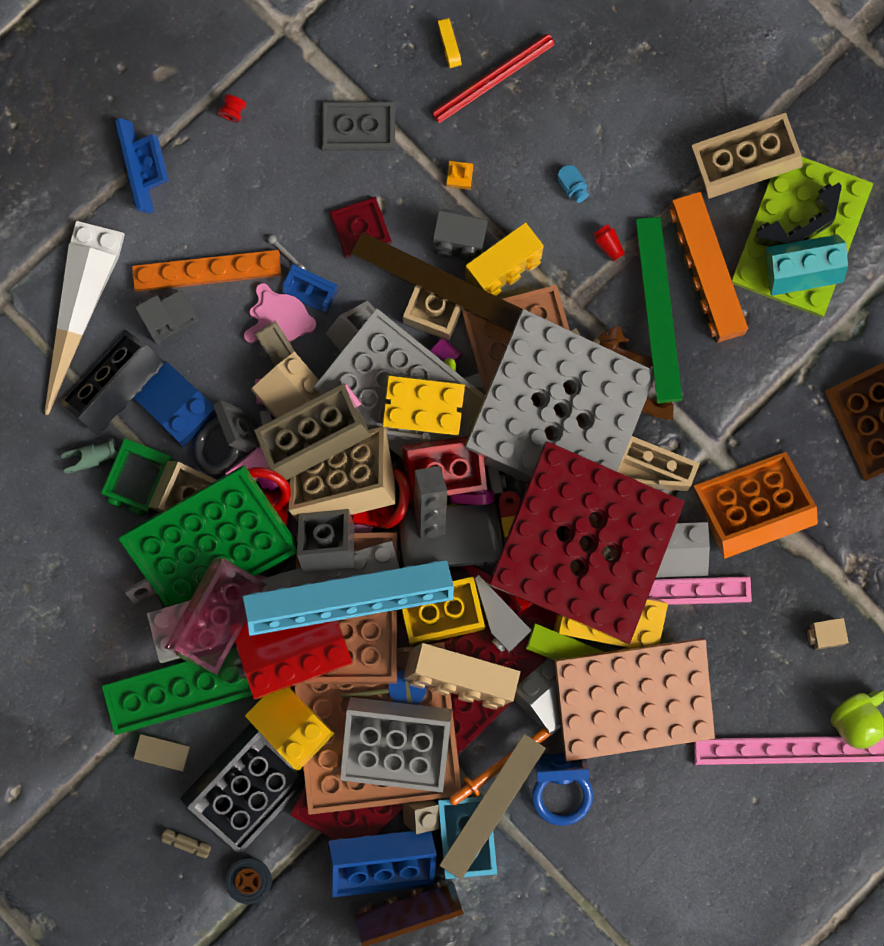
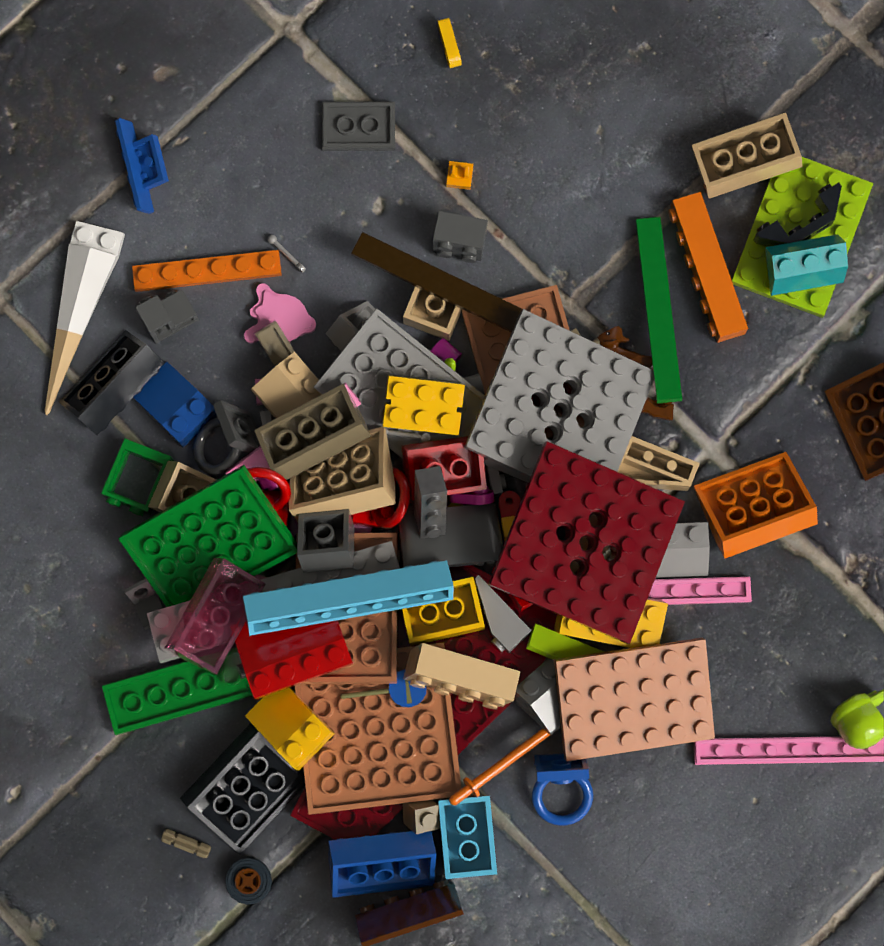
(91, 455): sand green piece -> none
(161, 752): dark tan tile -> none
(231, 108): red wheel -> none
(310, 289): blue hinge -> none
(359, 218): dark red tile -> none
(396, 744): light grey slope -> none
(492, 806): dark tan tile -> none
(493, 78): axle -> none
(505, 261): yellow piece -> none
(572, 183): dark azure arm -> none
(609, 242): red cone -> none
(828, 634): tan brick -> none

